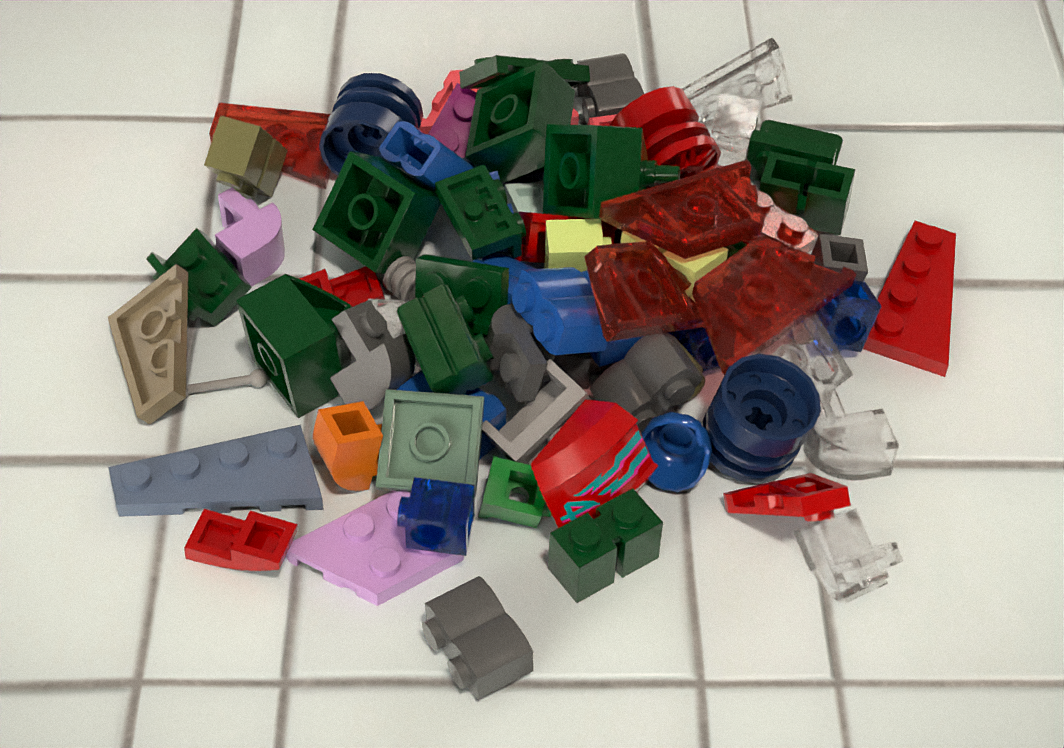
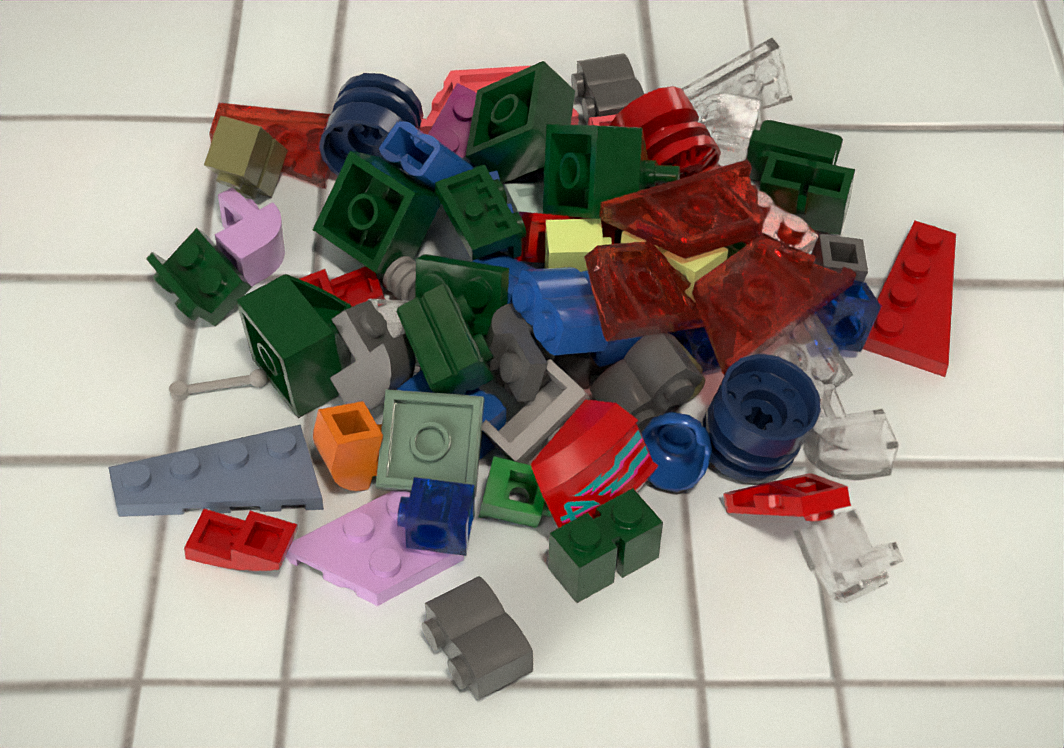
(153, 344): dark tan wing -> none
(492, 69): dark green wing -> none

